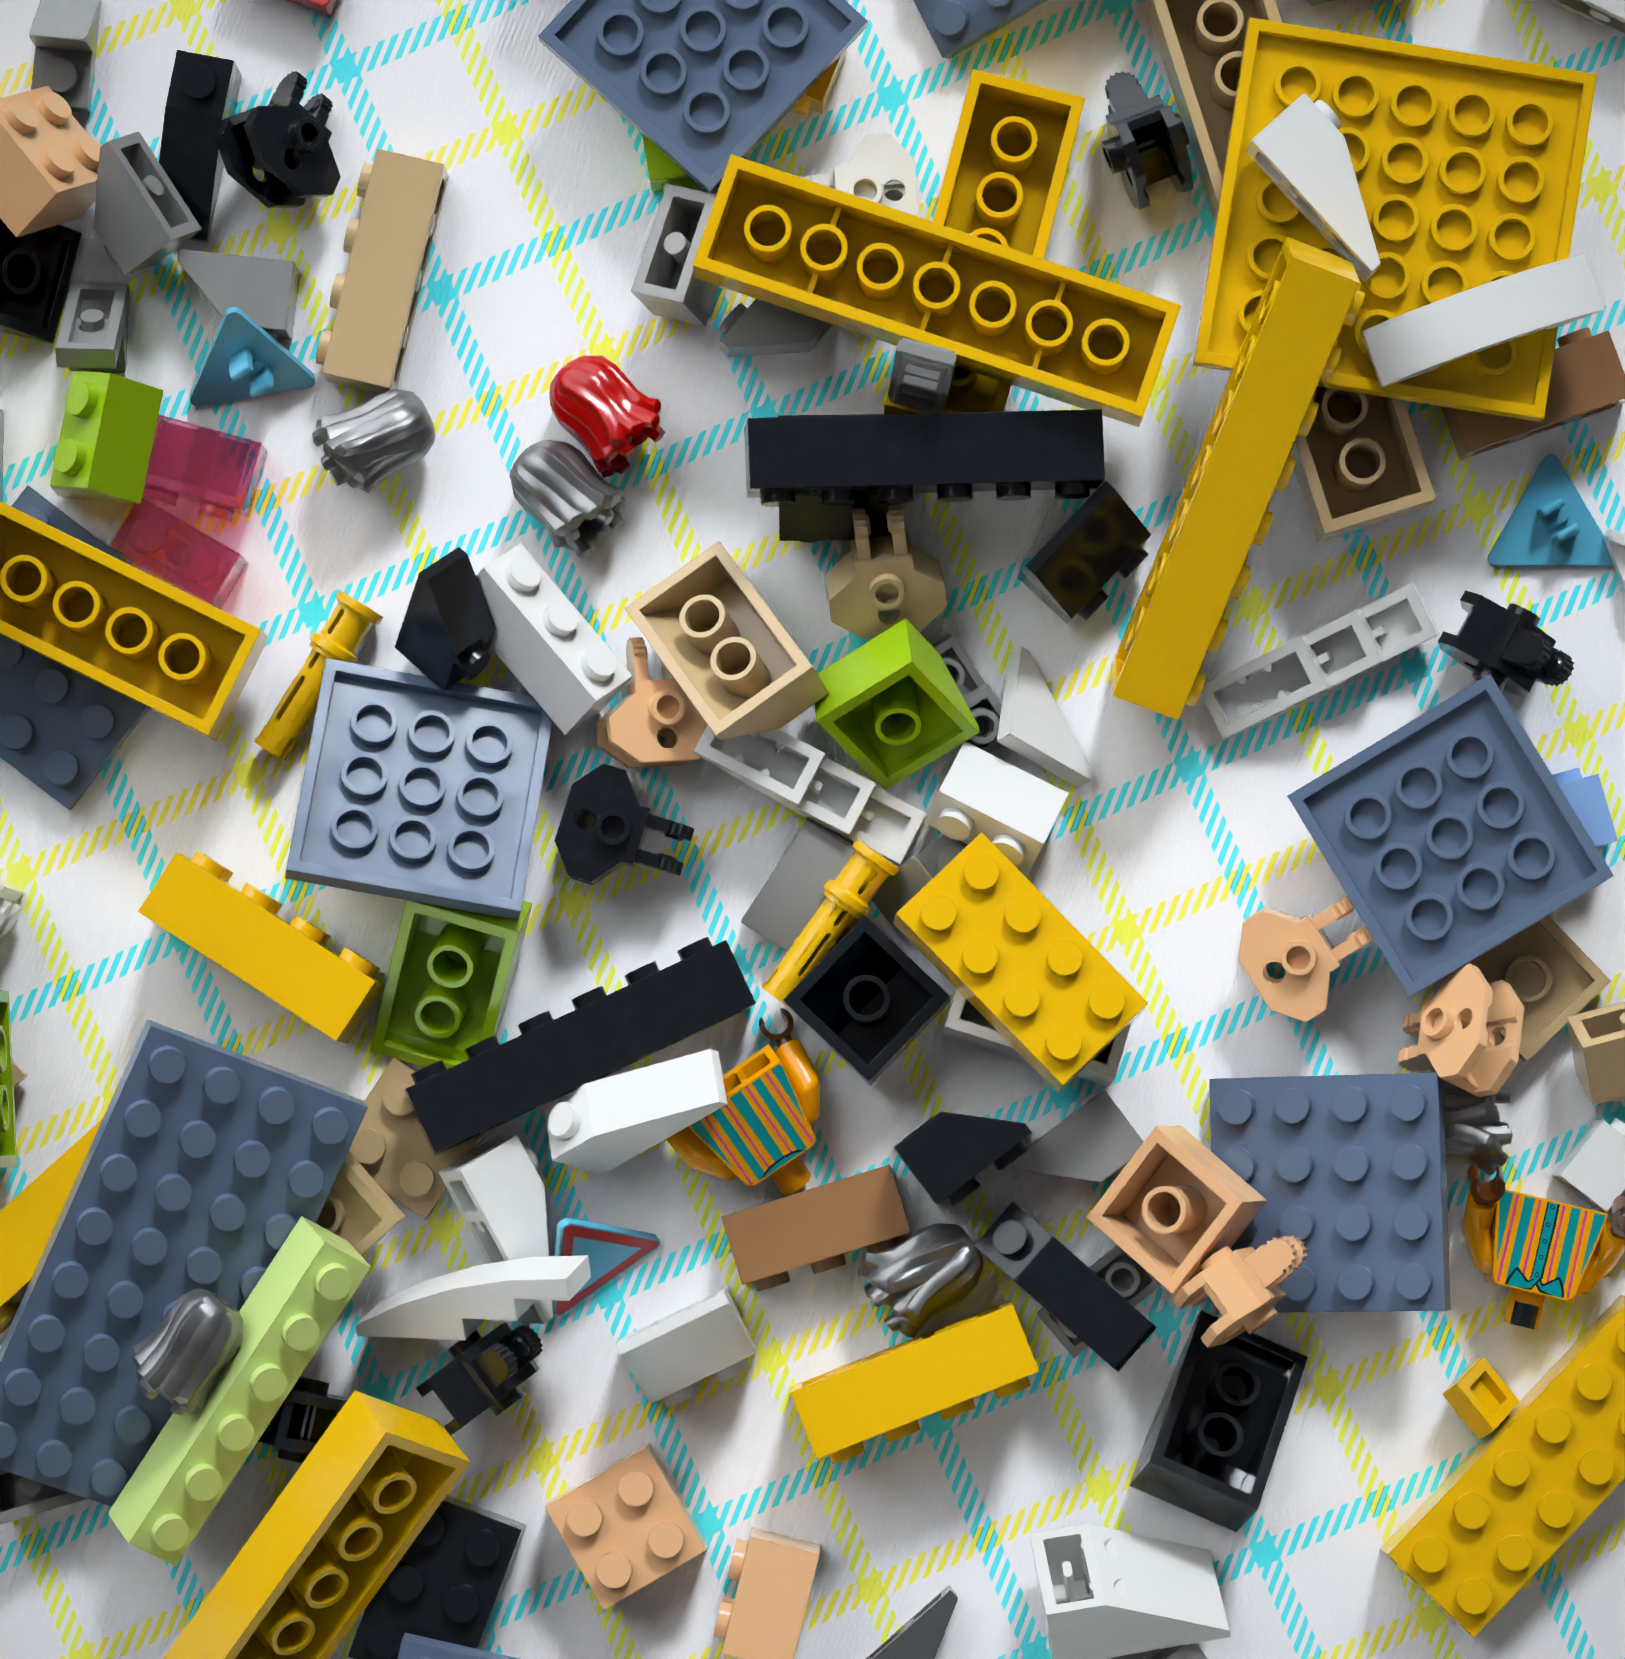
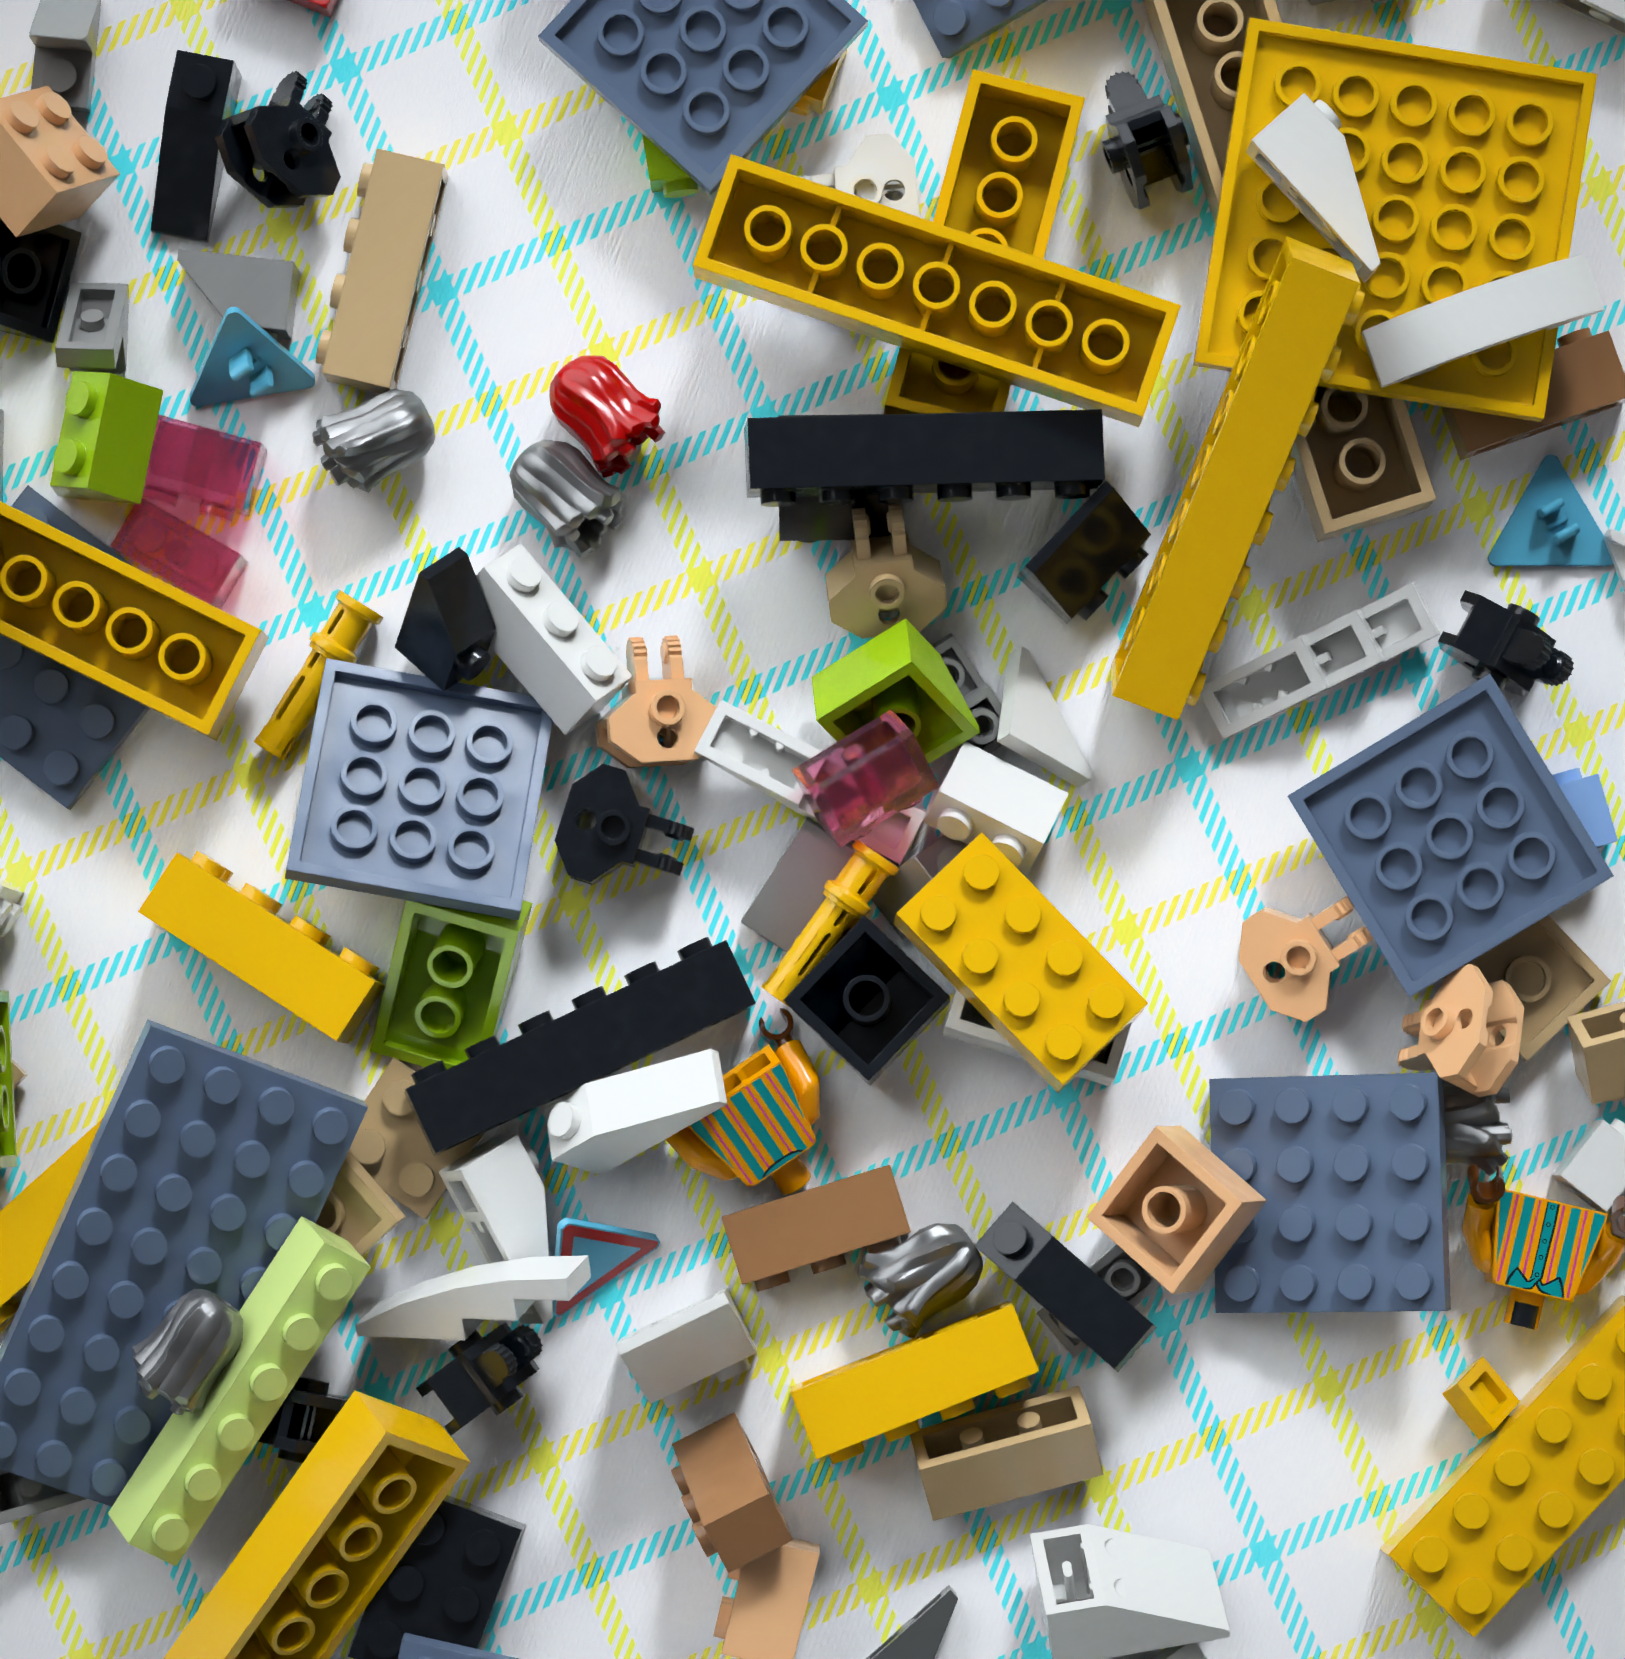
(138, 206): light grey slope -> none
(626, 1526): light nougat brick -> none
(665, 272): light grey brick -> none
(726, 647): tan slope -> none
(728, 1494): none -> medium nougat brick
(769, 331): light grey slope -> none
(865, 778): none -> clear pink brick
(922, 376): light grey slope -> none
(955, 1148): black slope -> none
(1006, 1453): none -> tan brick
(1085, 1145): light grey slope -> none
(1219, 1425): black slope -> none
(1243, 1286): light nougat hinge -> none

